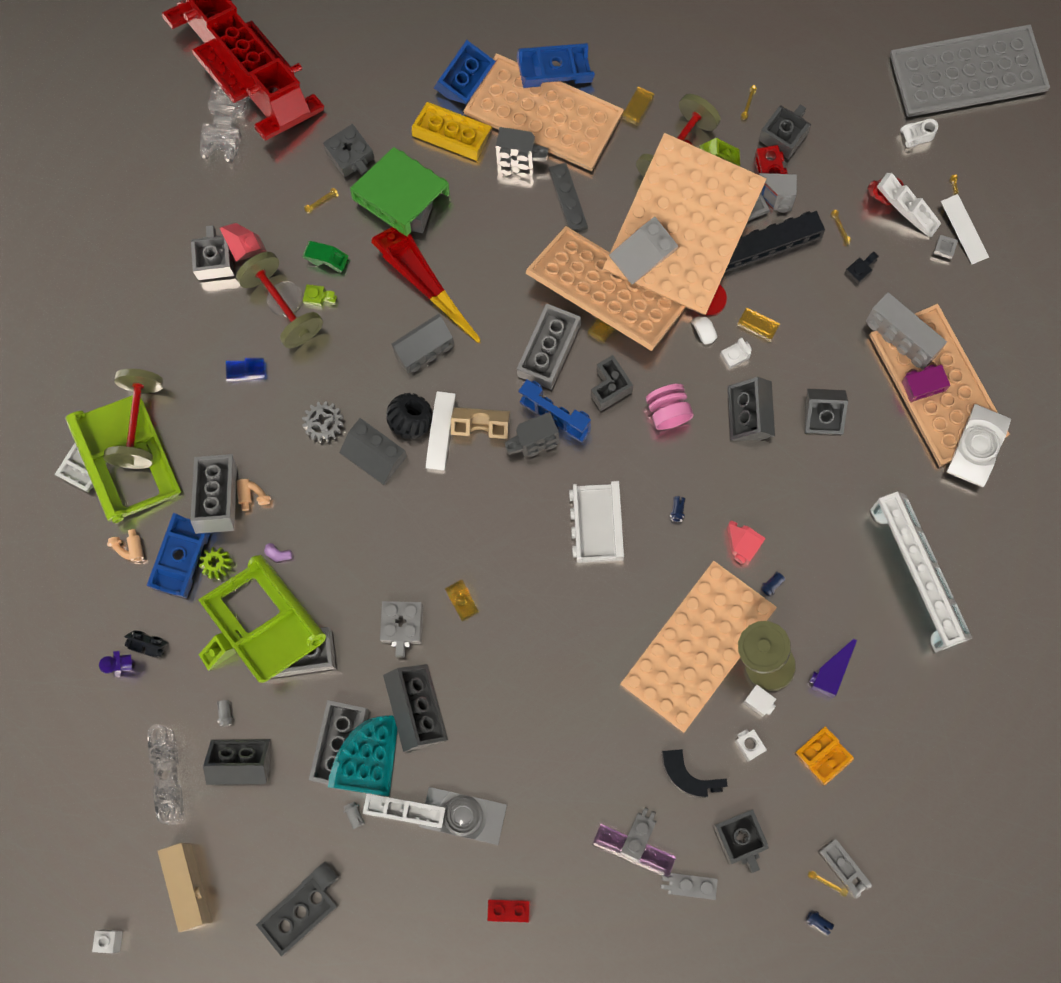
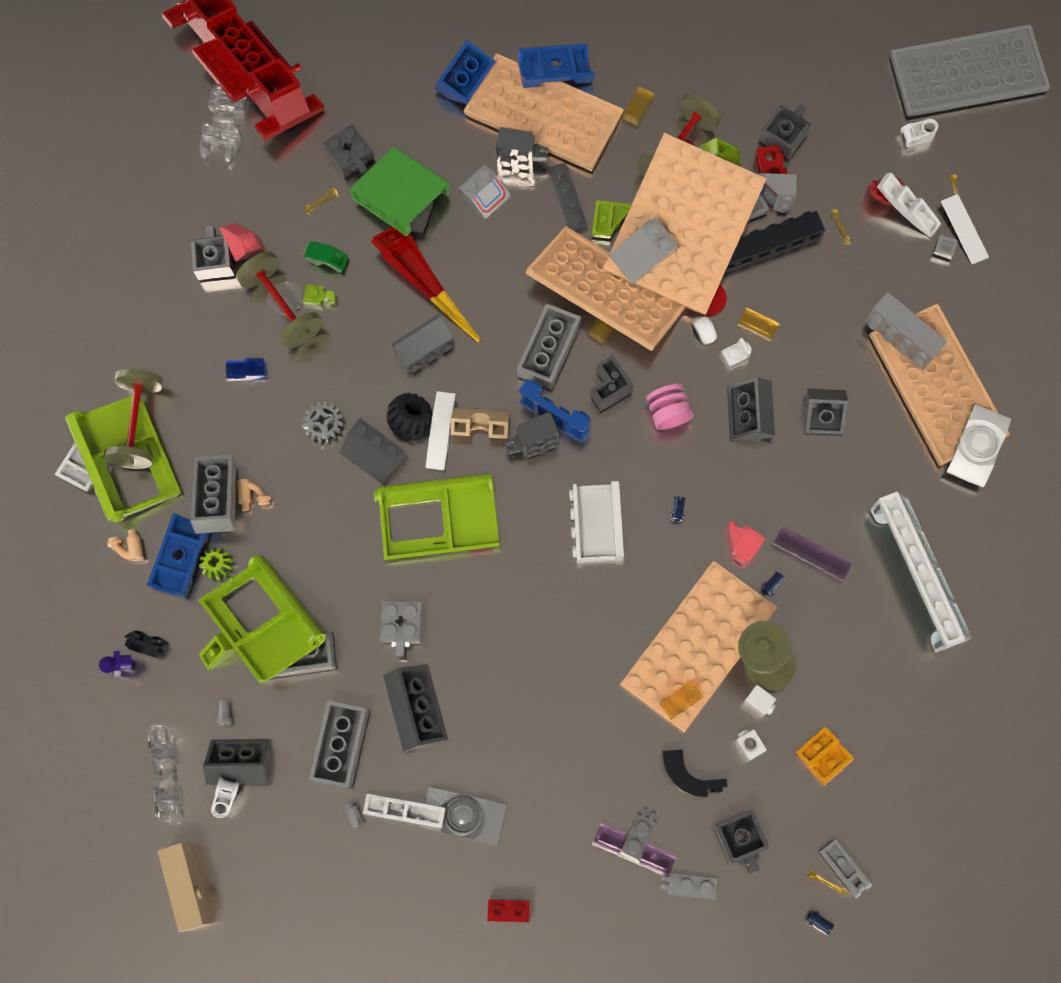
(107, 941): white brick -> none
(224, 795): none -> white piece
(276, 555): lavender arm -> none
(317, 881): dark grey hinge -> none
(366, 758): teal plate -> none
(451, 131): yellow slope -> none
(461, 600): clear yellow slope -> none
(466, 514): none -> lime piece
(484, 192): none -> light grey slope
(608, 218): none -> lime wing
(681, 700): none -> clear yellow tile
(744, 116): clear yellow hinge -> none
(812, 553): none -> clear purple plate
(830, 675): dark purple slope -> none
(861, 269): black plate -> none
(925, 383): magenta brick -> none

